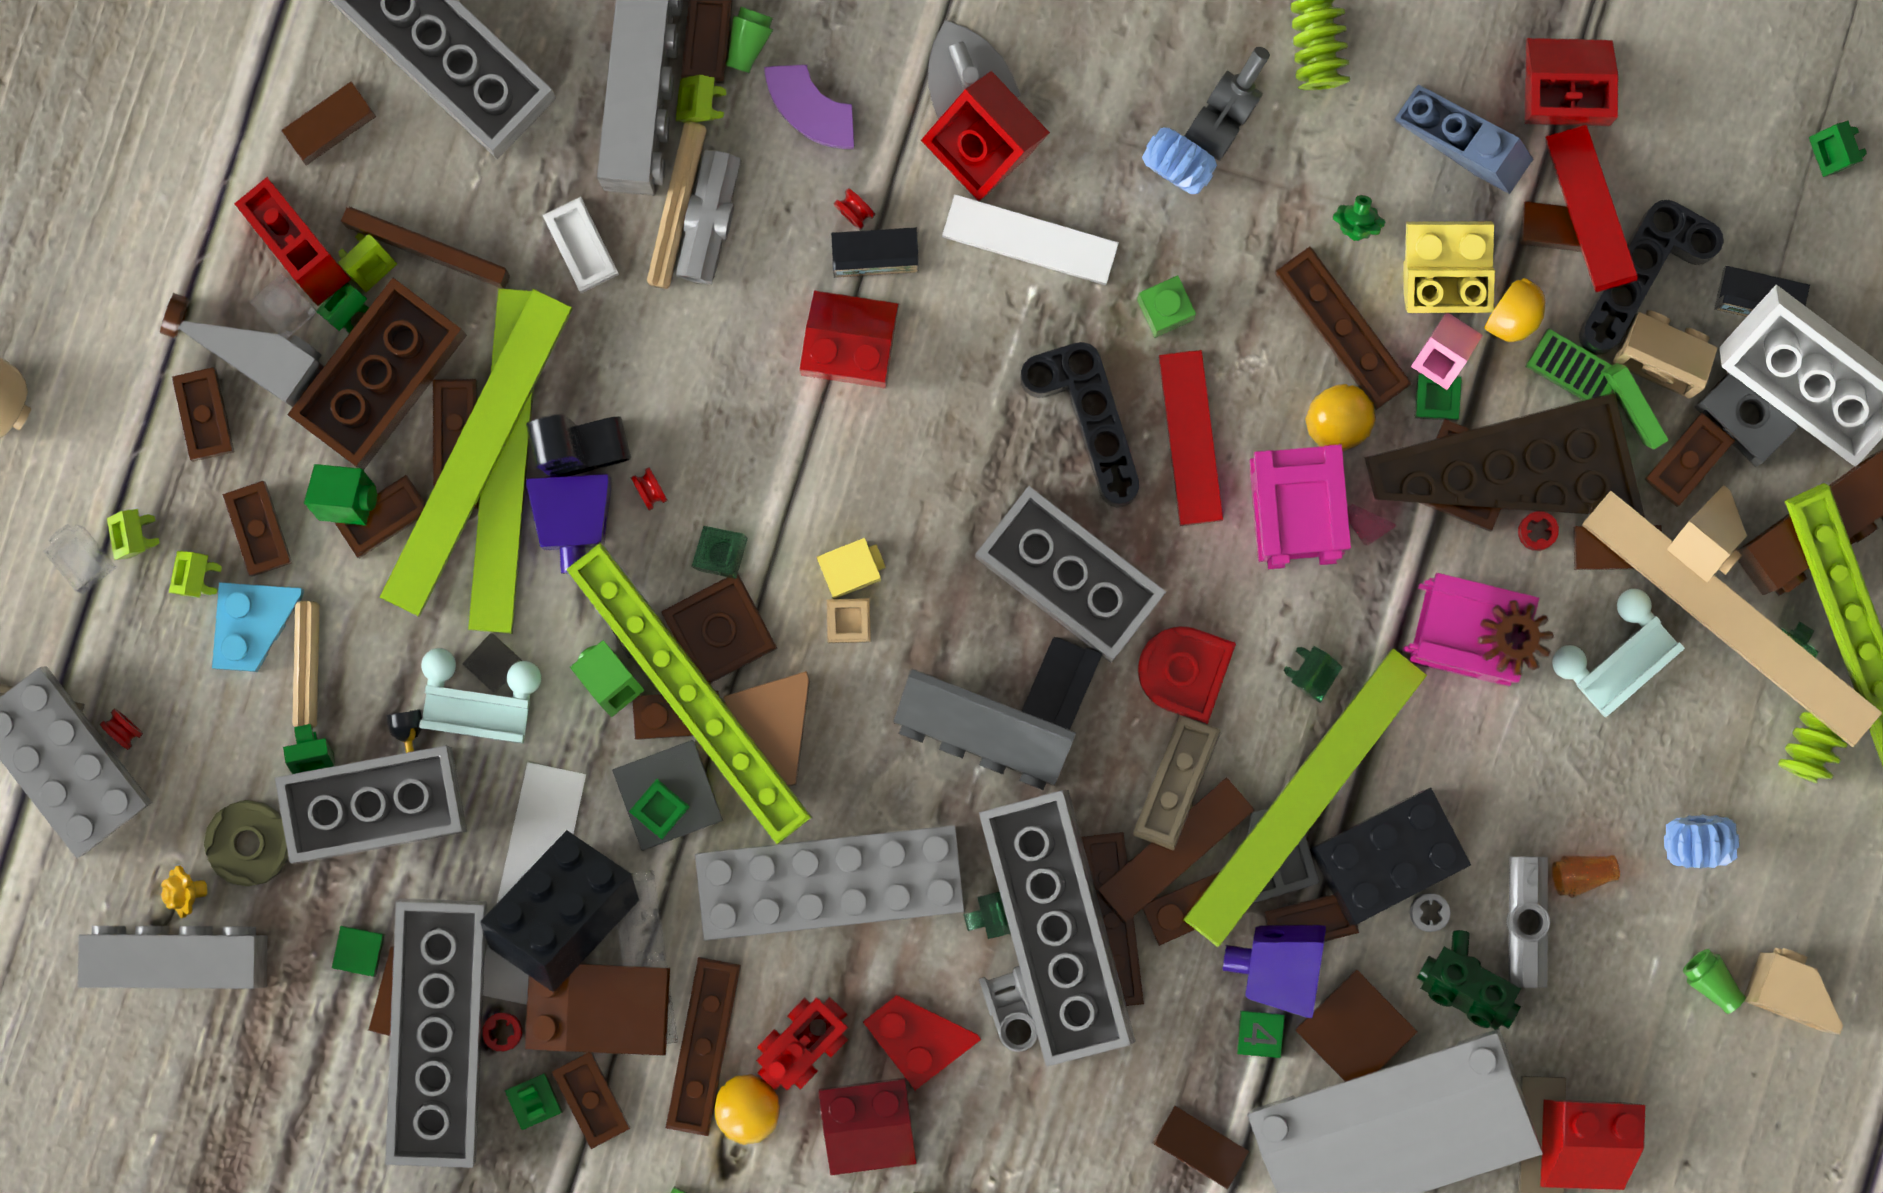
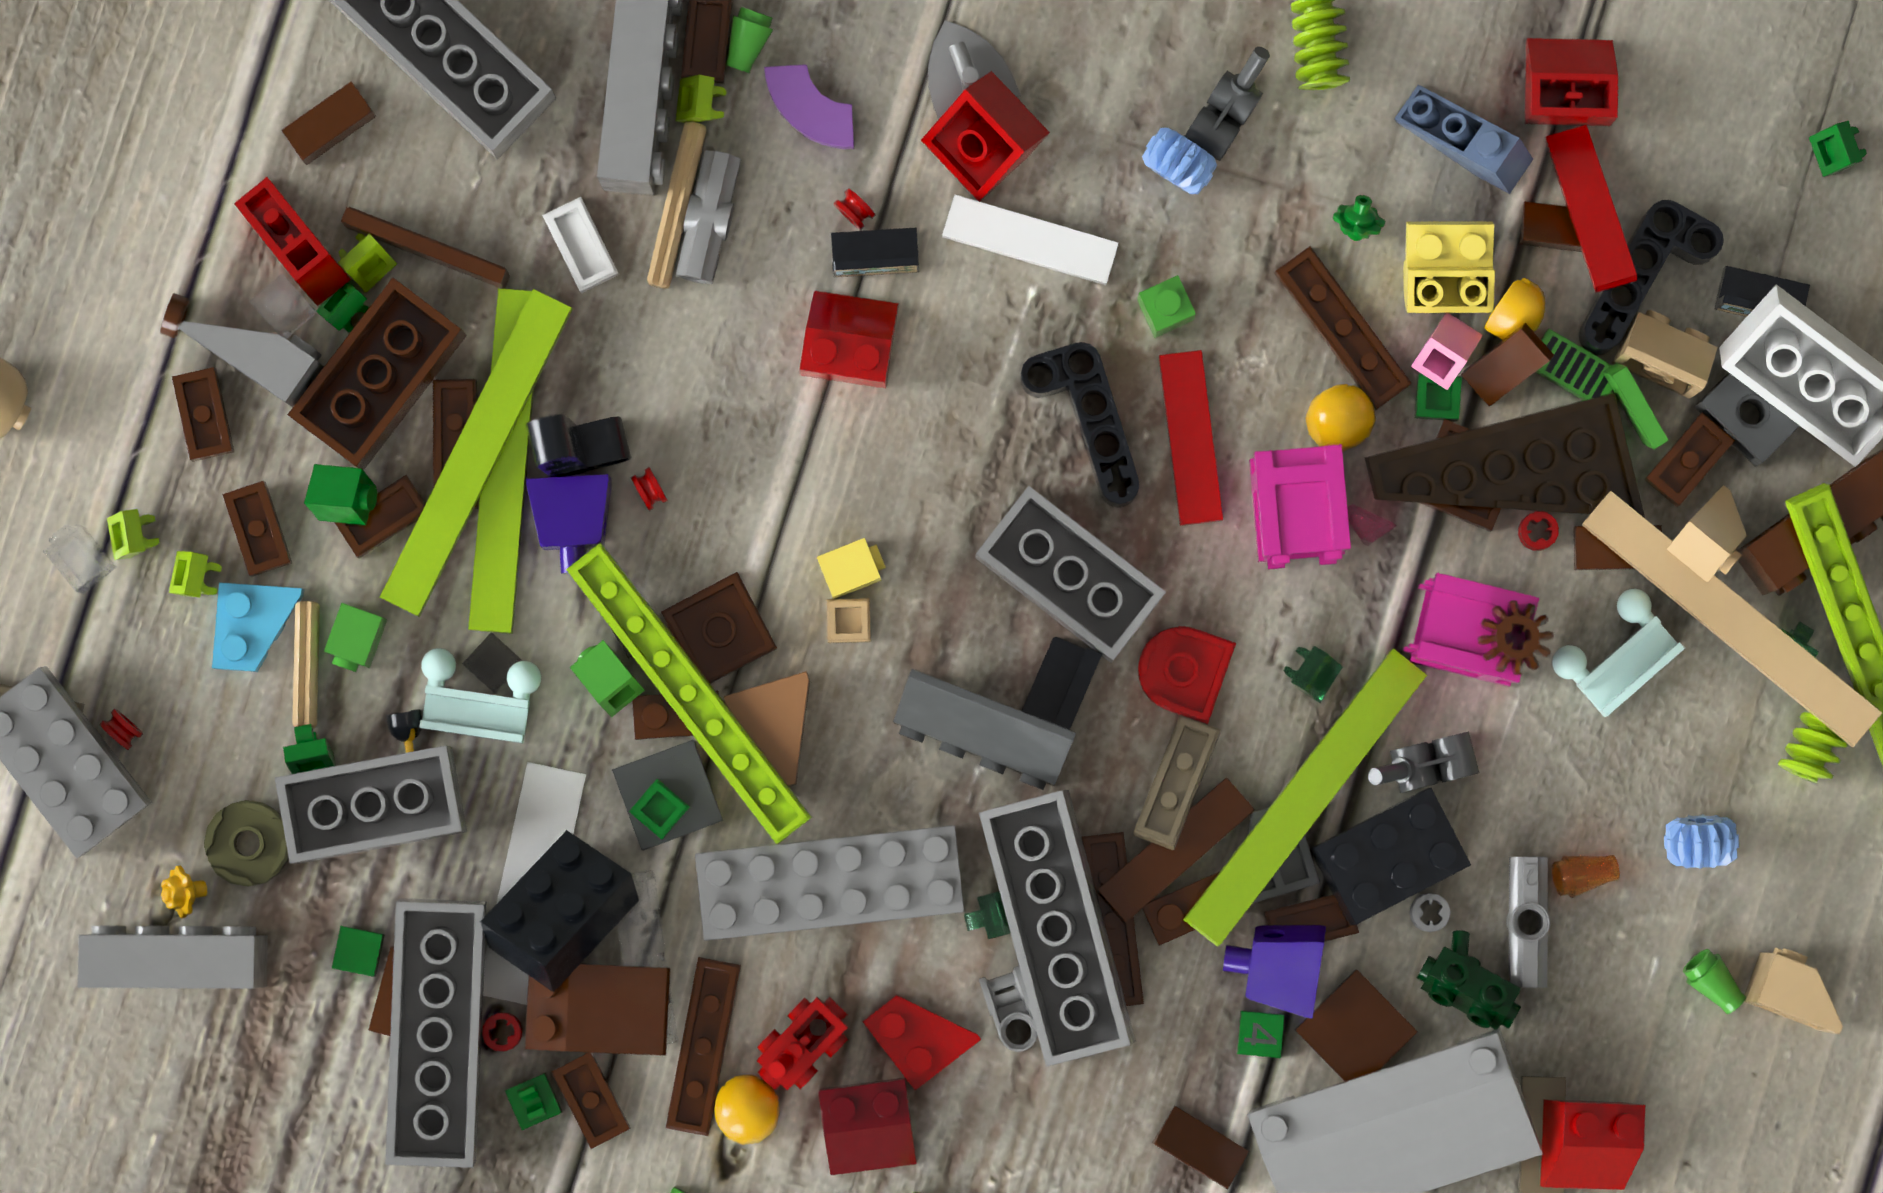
(354, 637): none -> bright green brick
(719, 552): clear green plate -> none
(1428, 763): none -> dark grey beam
(1507, 364): none -> reddish brown tile

